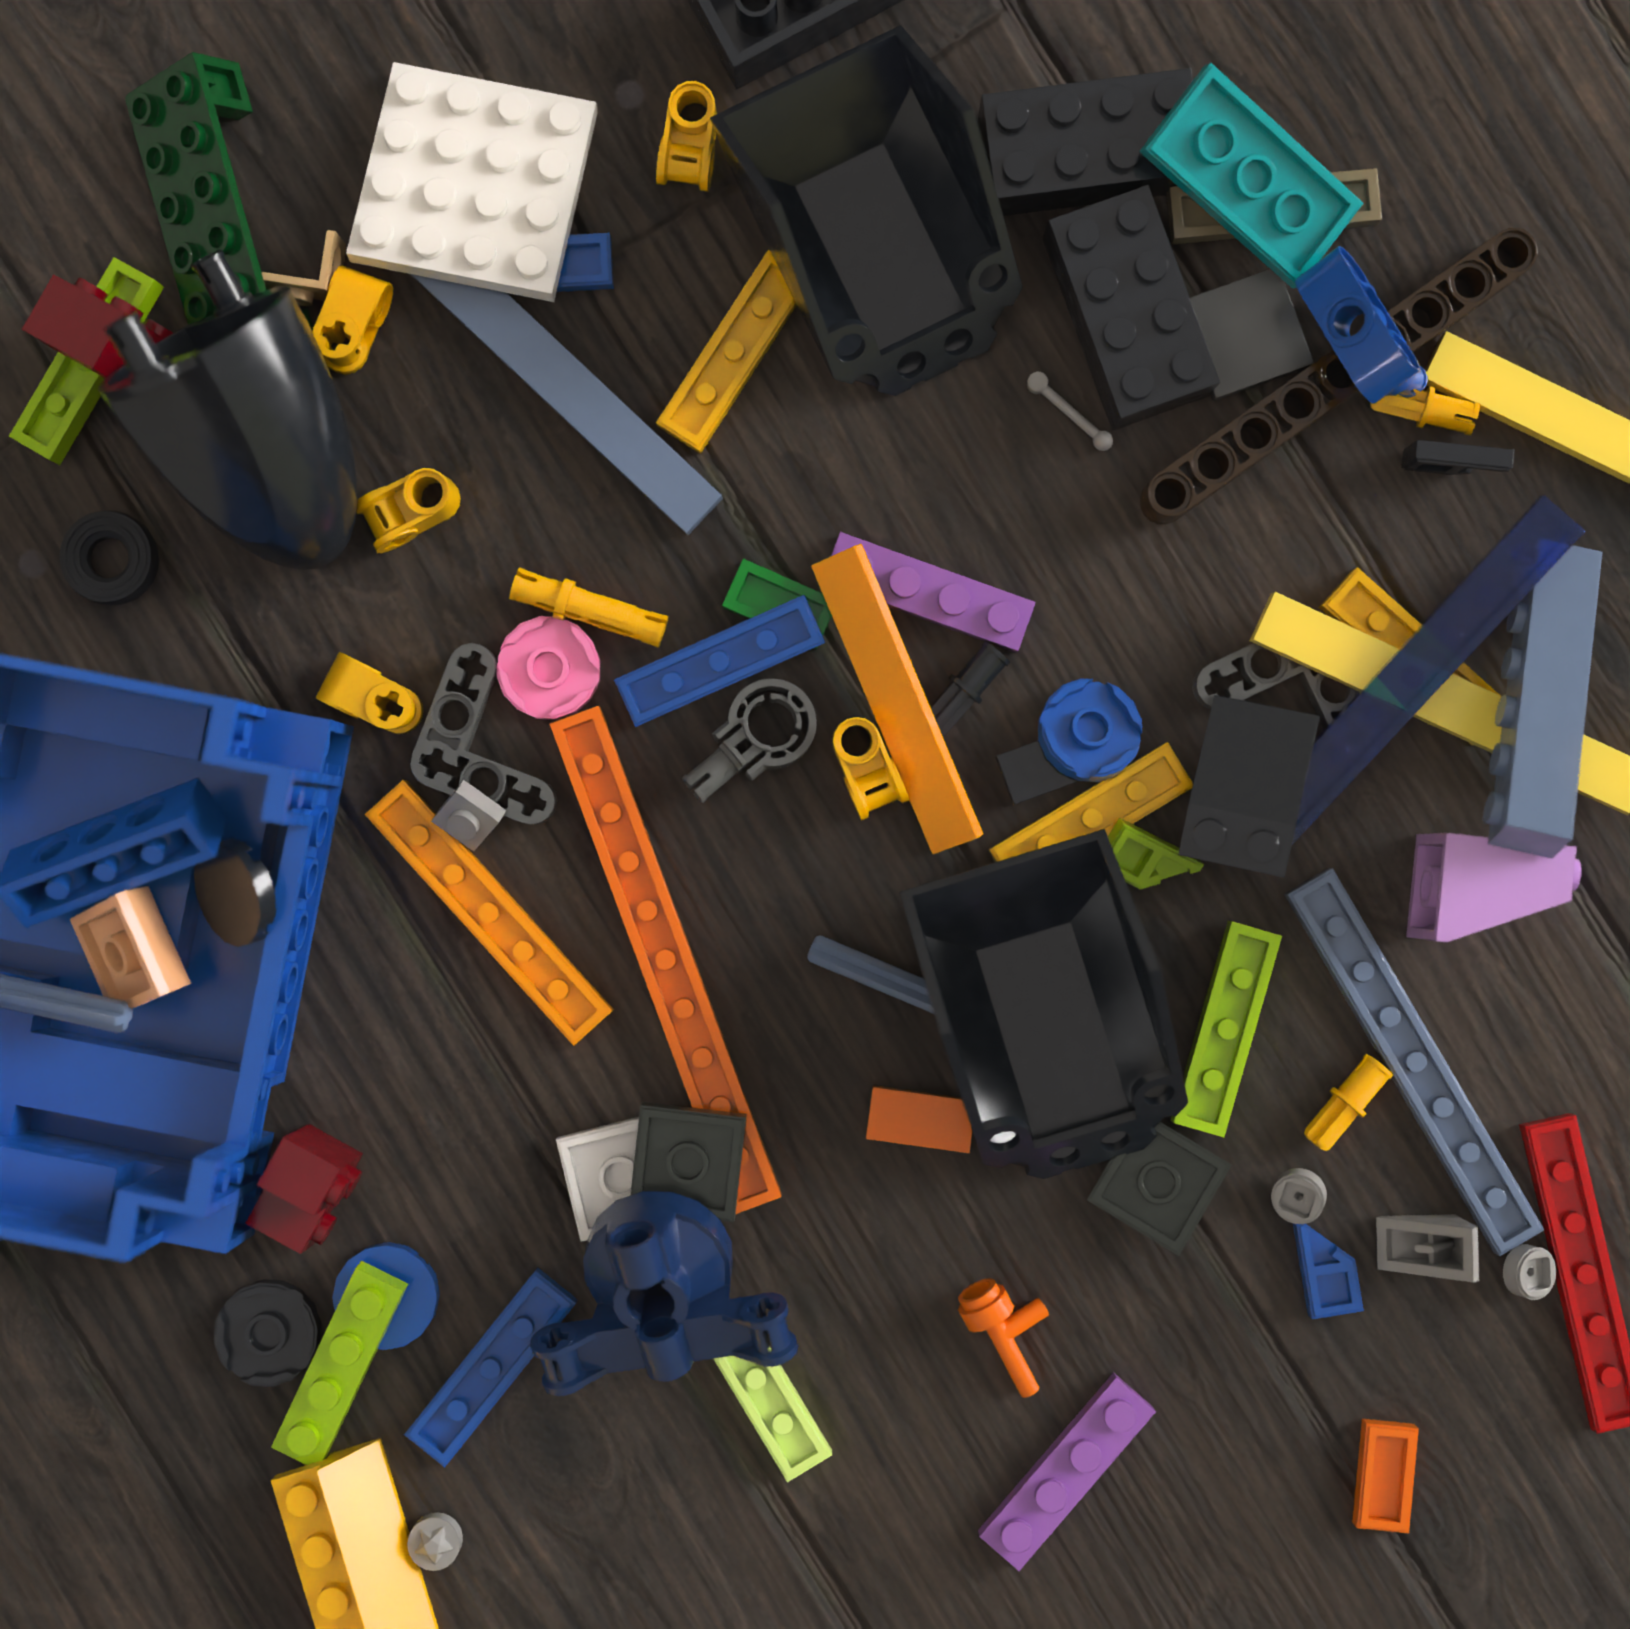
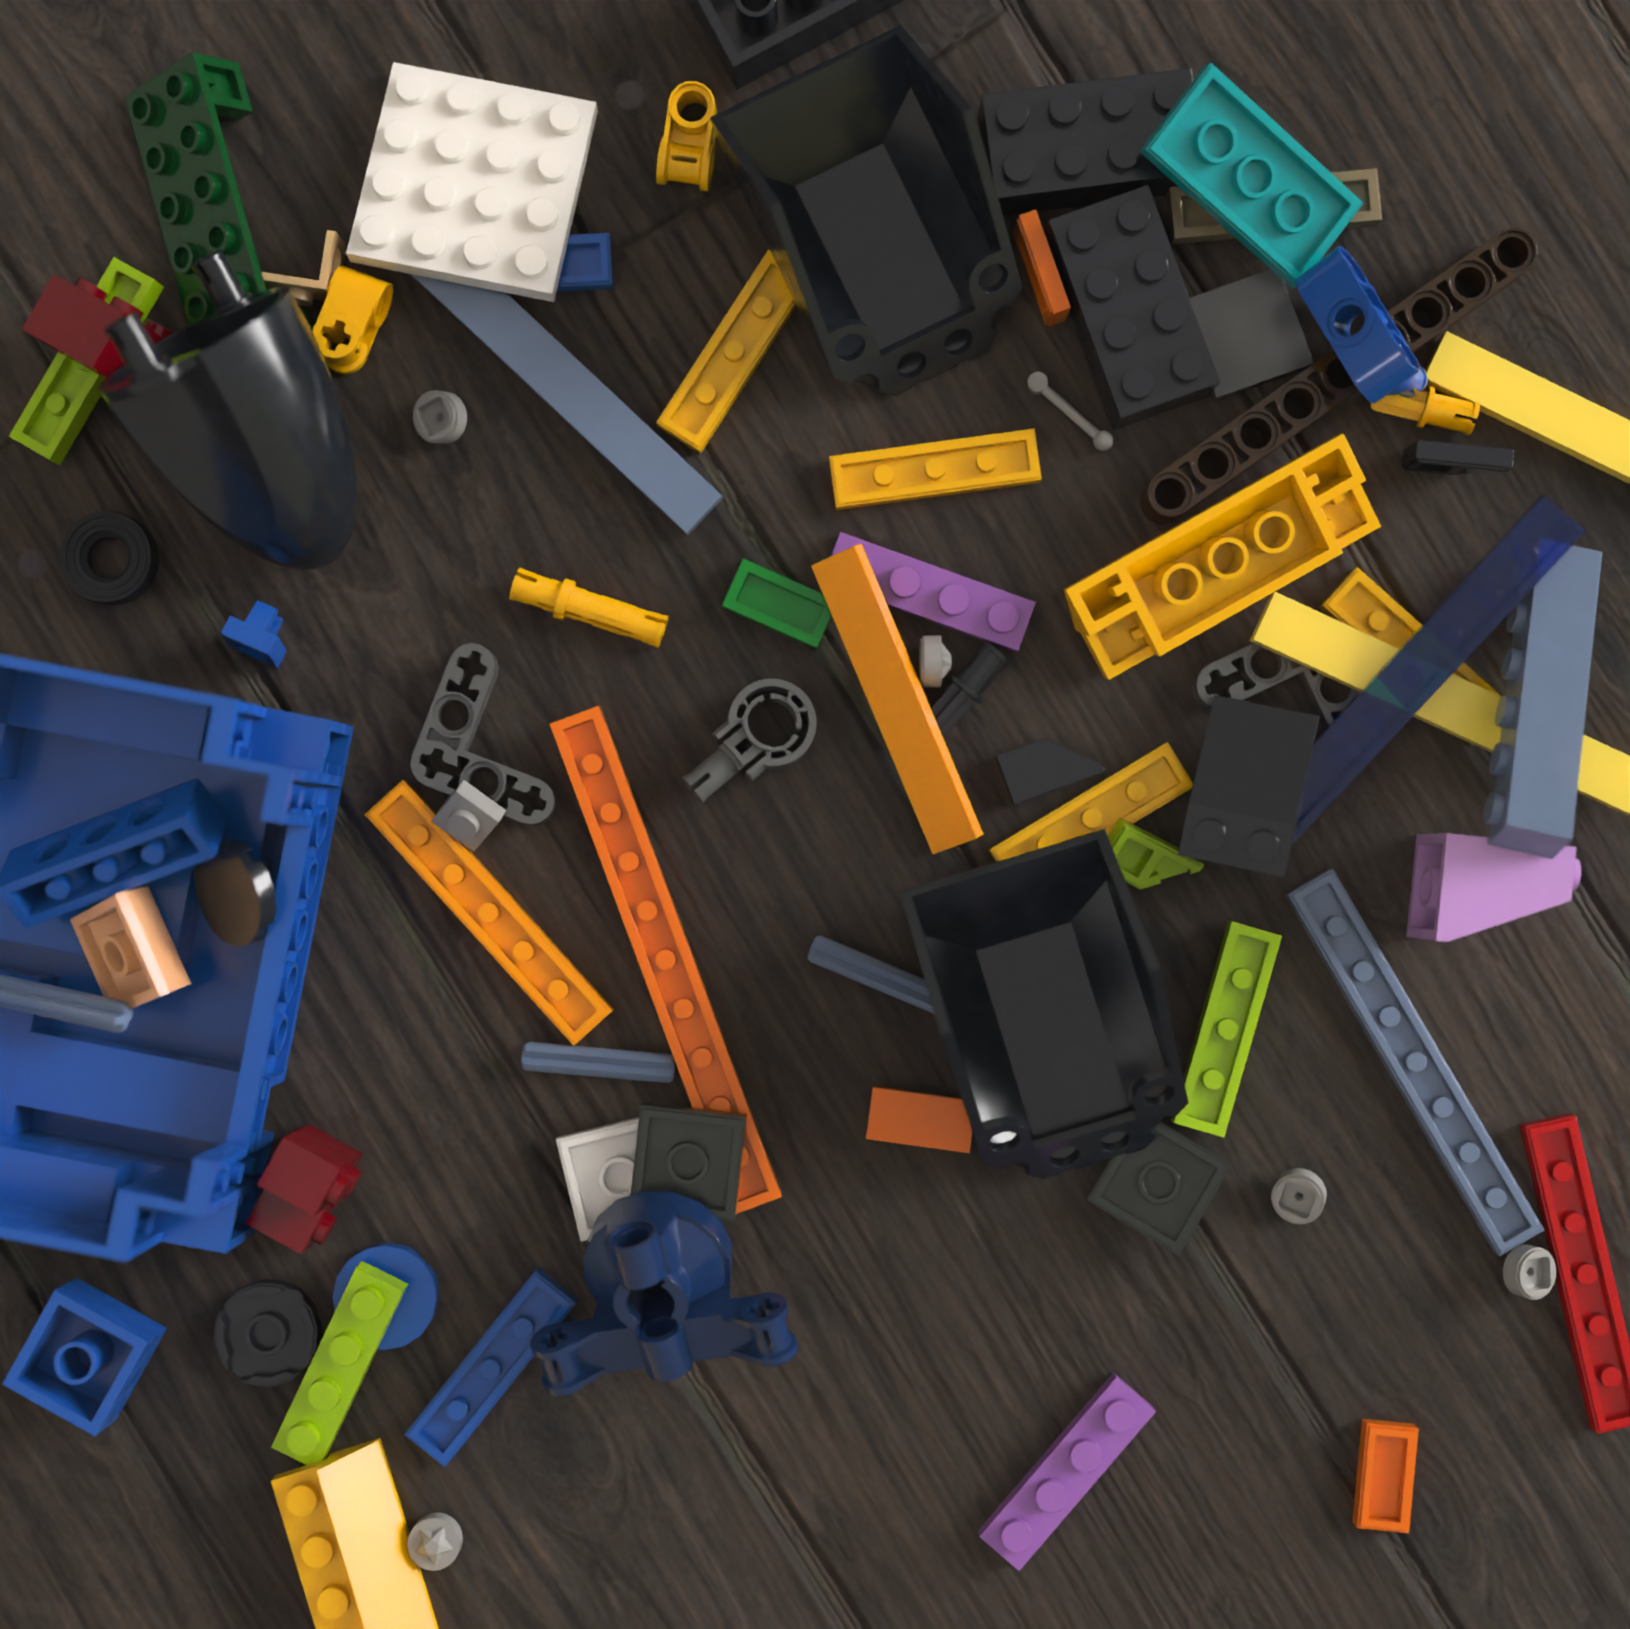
(84, 1356): none -> blue brick
(257, 635): none -> blue tile
(365, 694): yellow piece -> none
(397, 510): yellow piece -> none
(439, 417): none -> light grey tile
(548, 668): bright pink tile -> none
(598, 1062): none -> sand blue axle
(720, 660): blue tile -> none
(776, 1414): yellowish green tile -> none
(868, 770): yellow piece -> none
(933, 661): none -> light grey tile
(935, 469): none -> yellow tile
(988, 1308): orange piece -> none
(1041, 268): none -> orange tile
(1089, 730): blue tile -> none
(1223, 558): none -> yellow slope
(1327, 1275): blue tile -> none
(1347, 1102): yellow axle -> none
(1428, 1246): light grey slope -> none

